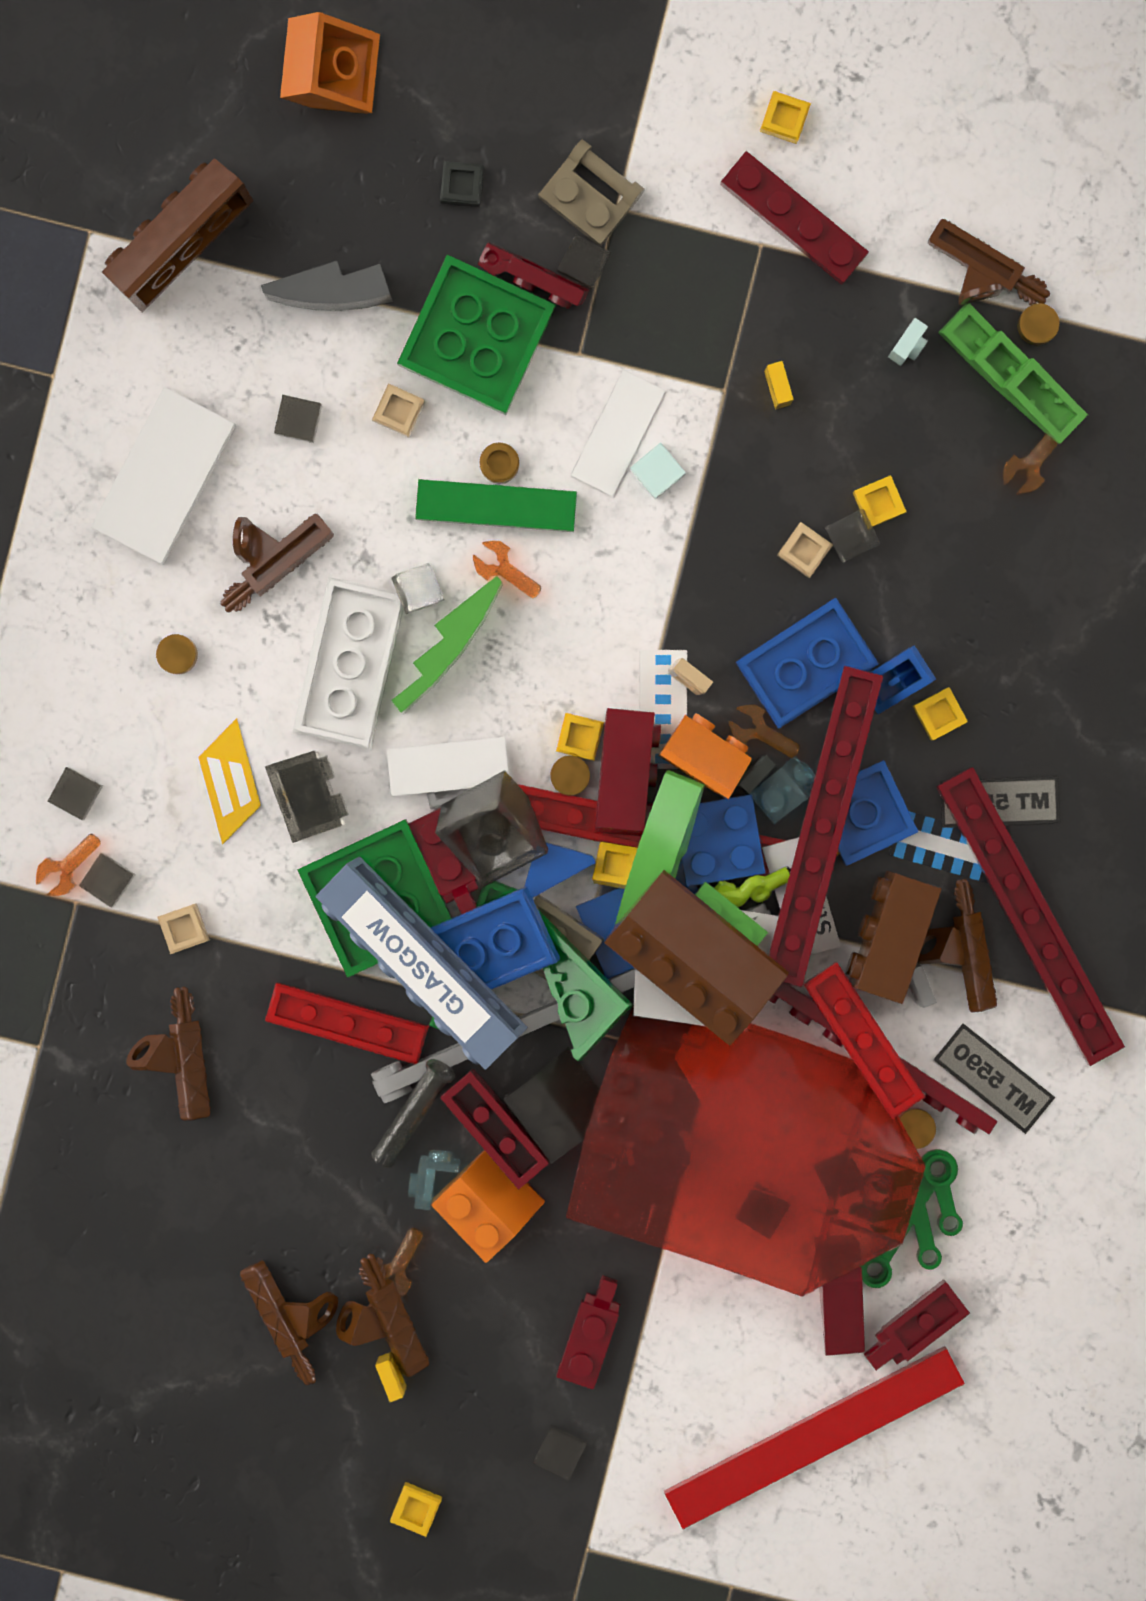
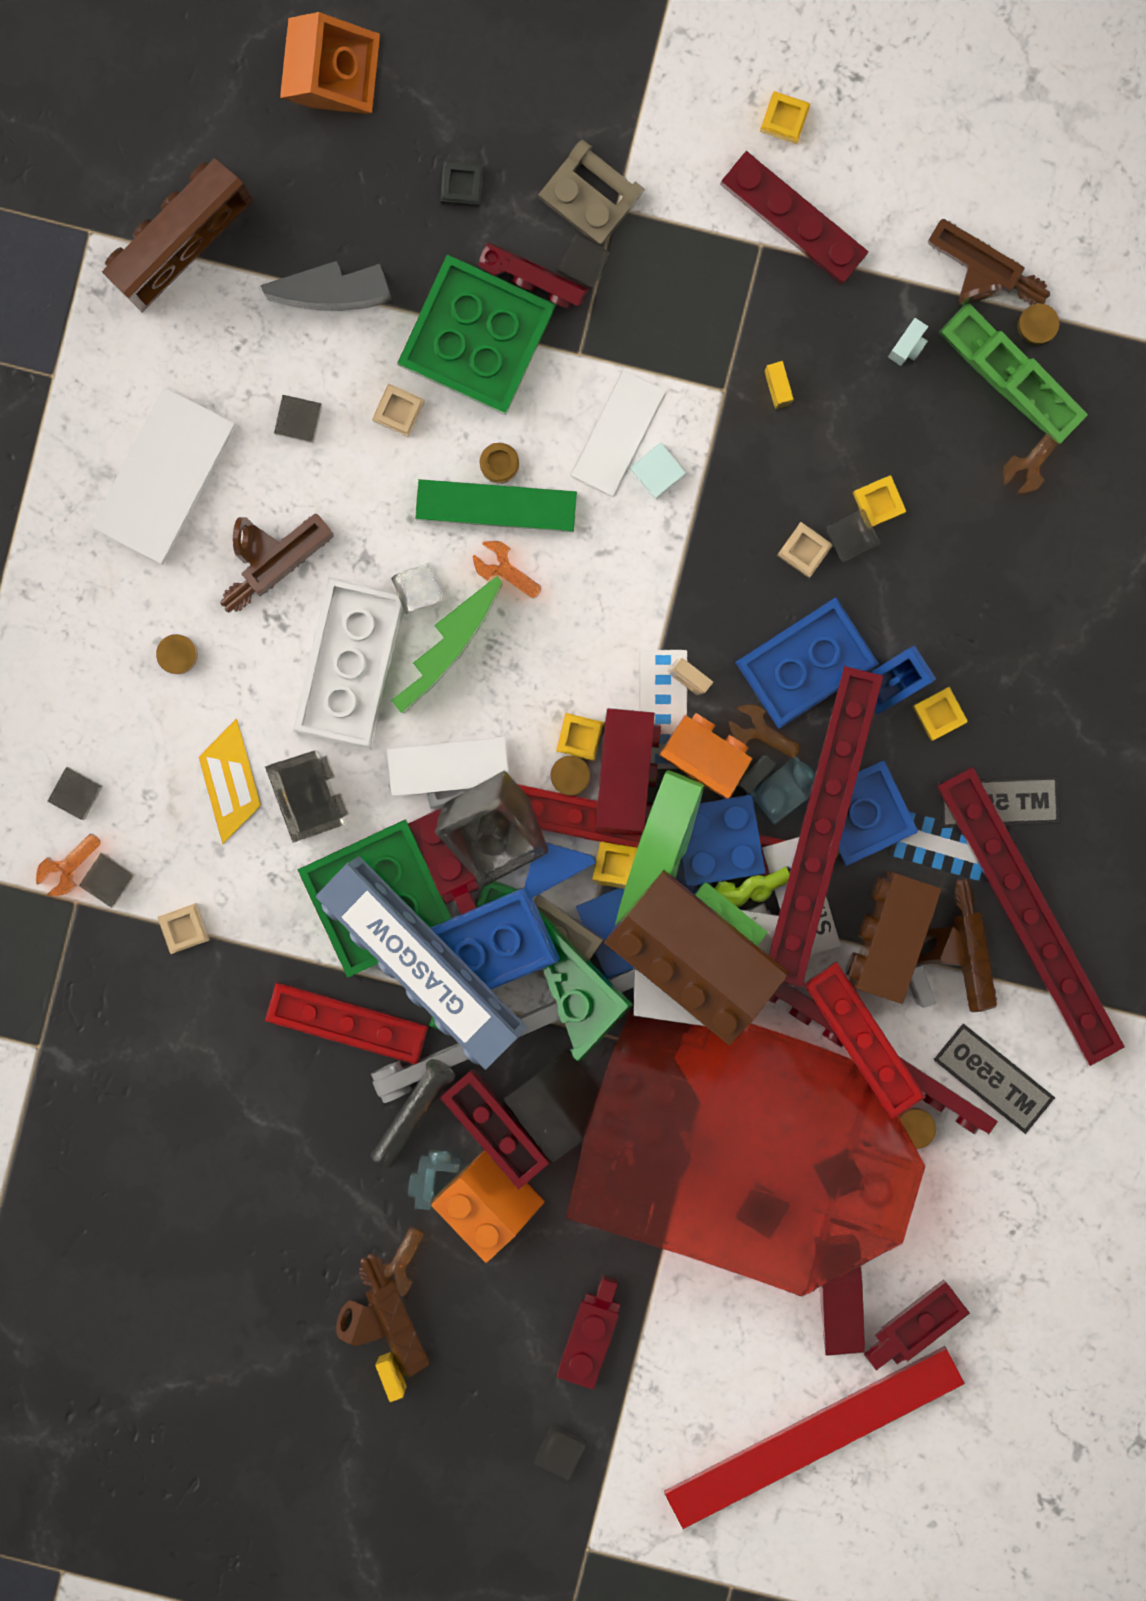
(178, 1055): reddish brown piece -> none
(288, 1321): reddish brown piece -> none
(415, 1509): yellow tile -> none
(920, 1219): green plant -> none

